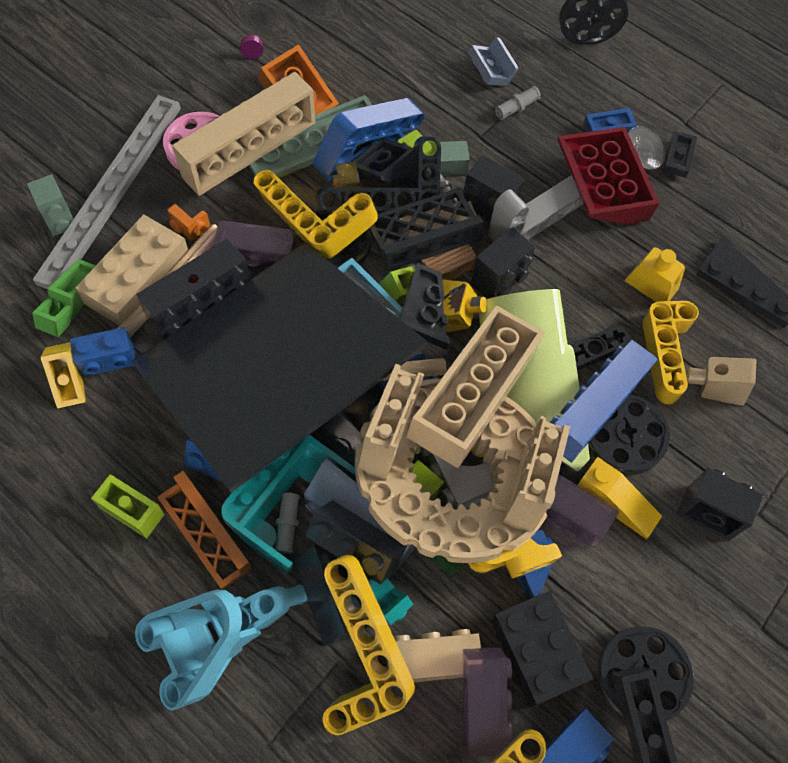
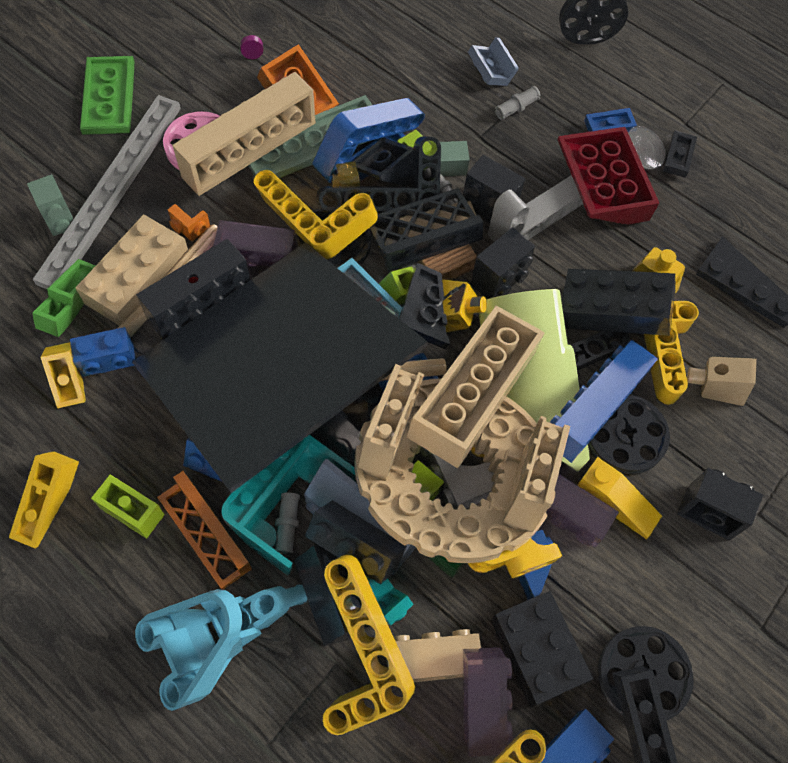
(42, 497): none -> yellow slope
(107, 95): none -> bright green tile
(619, 301): none -> black brick

